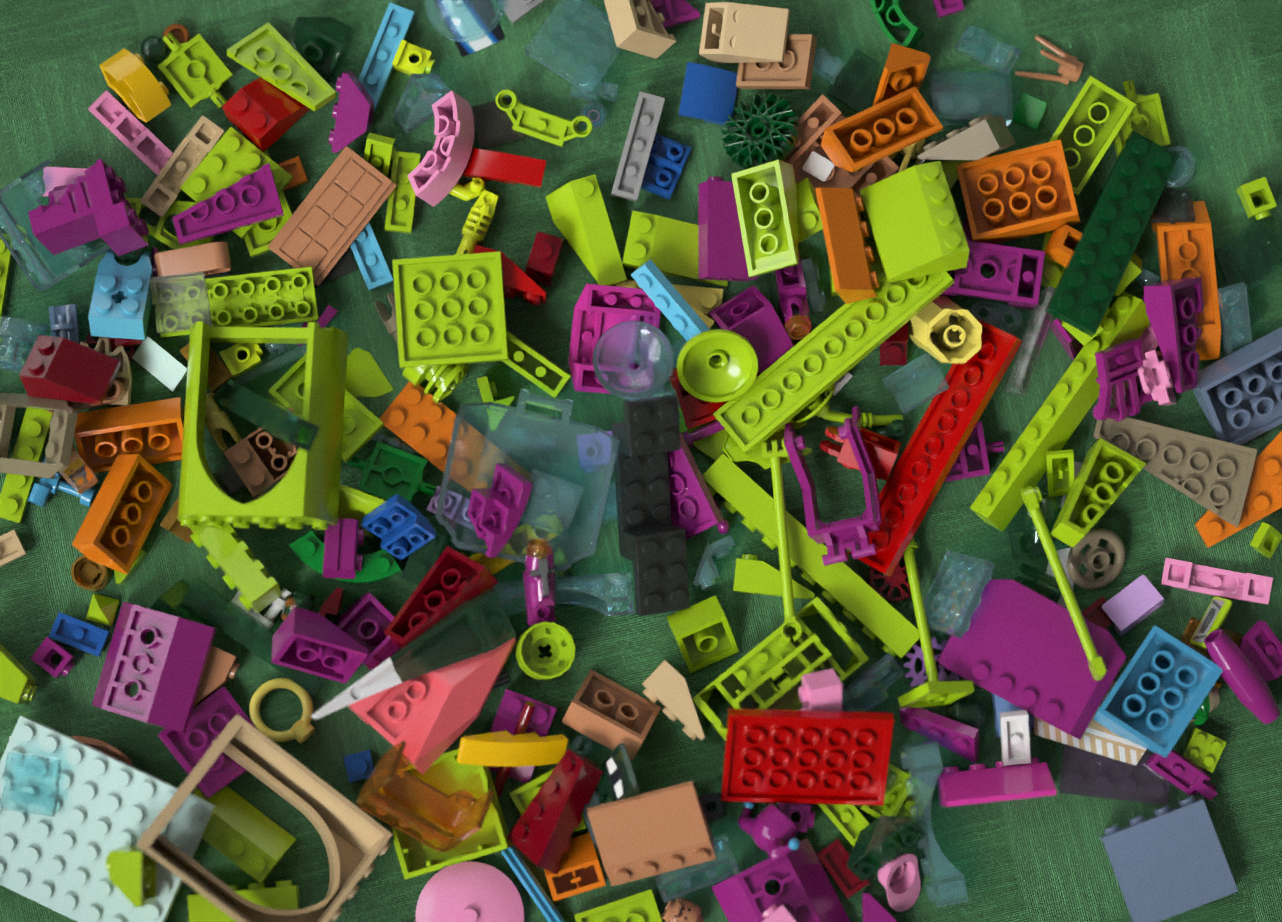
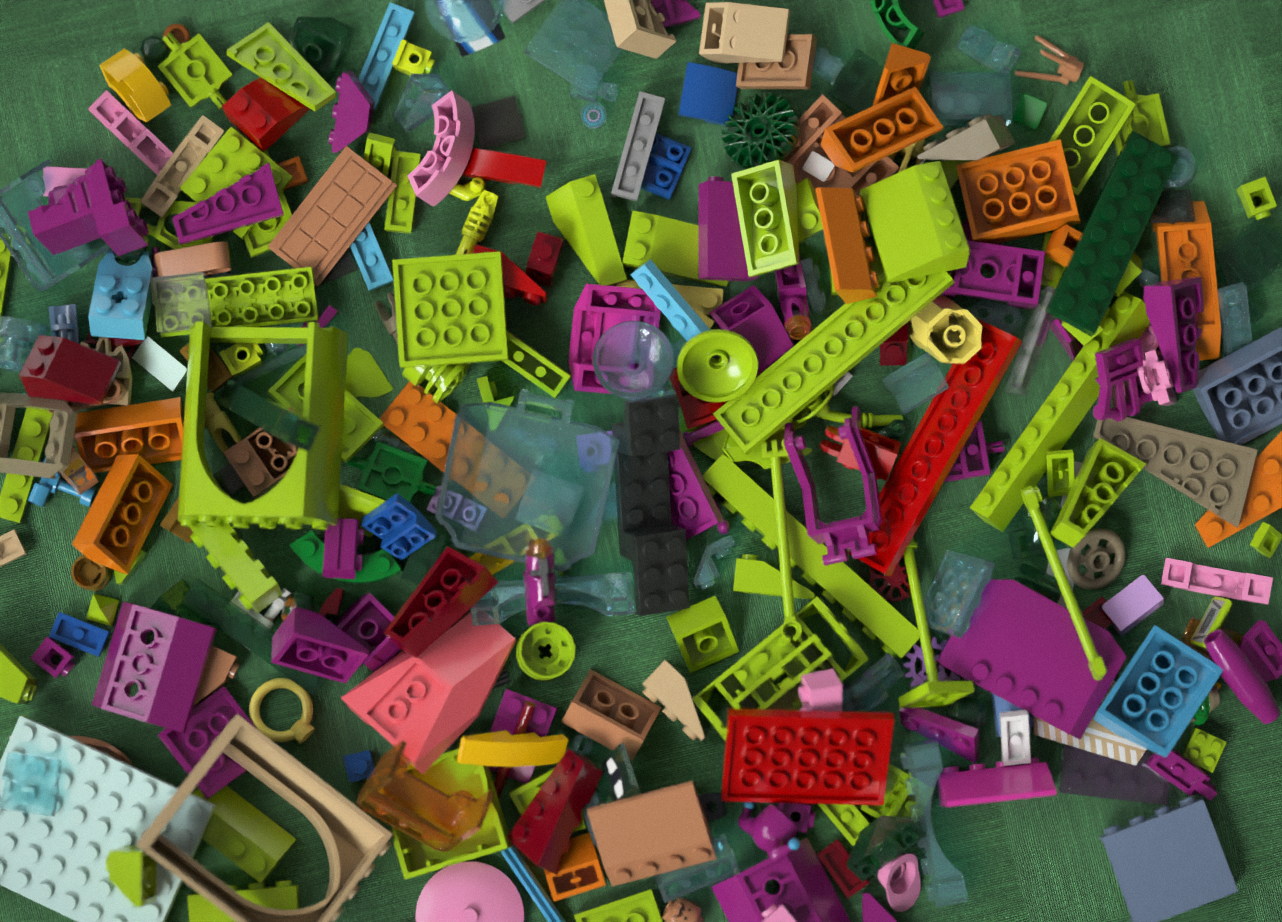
(461, 634): clear green plate -> none
(499, 508): magenta slope -> none
(541, 123): lime plate -> none

